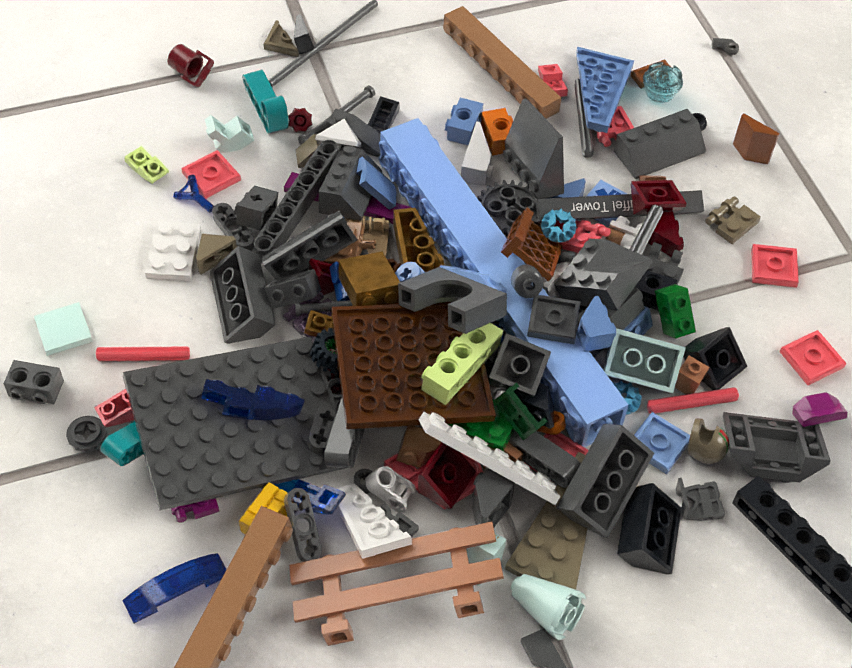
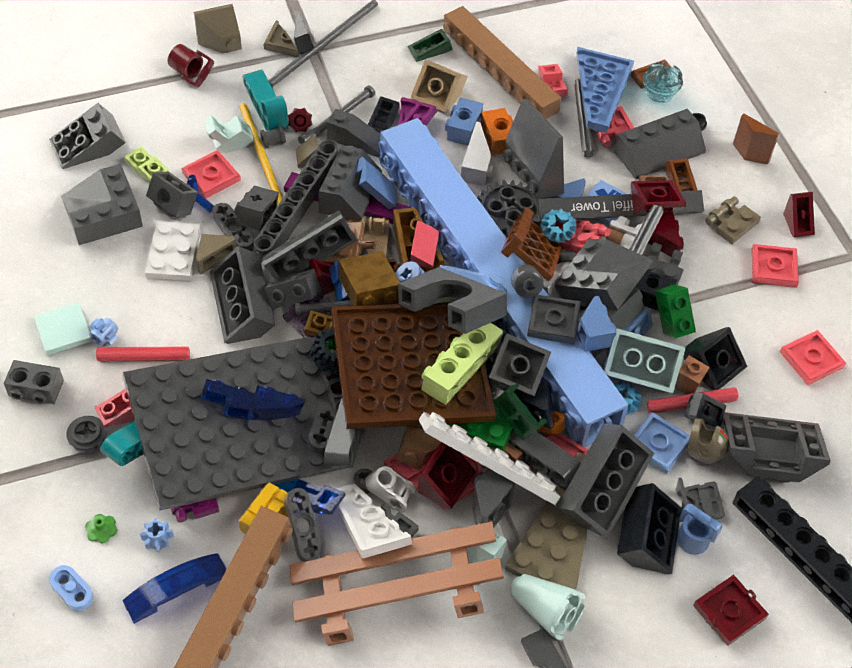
(72, 589): none -> light blue plate
(87, 138): none -> dark grey slope
(101, 528): none -> bright green plant
(102, 206): none -> dark grey slope
(103, 331): none -> light blue gear
(152, 529): none -> light blue gear
(171, 194): none -> dark grey brick
(218, 29): none -> dark tan slope
(261, 152): none -> yellow piece
(273, 136): none -> dark grey bush
(340, 133): white slope -> none
(414, 109): none -> magenta wing
(424, 245): none -> coral slope
(433, 39): none -> dark green slope
(438, 86): none -> tan slope
(683, 165): none -> dark orange slope
(697, 530): none -> medium blue piece
(705, 408): none -> black slope
(727, 45): dark grey arm -> none
(731, 610): none -> dark red plate
(800, 214): none -> dark red slope
(818, 409): magenta slope -> none

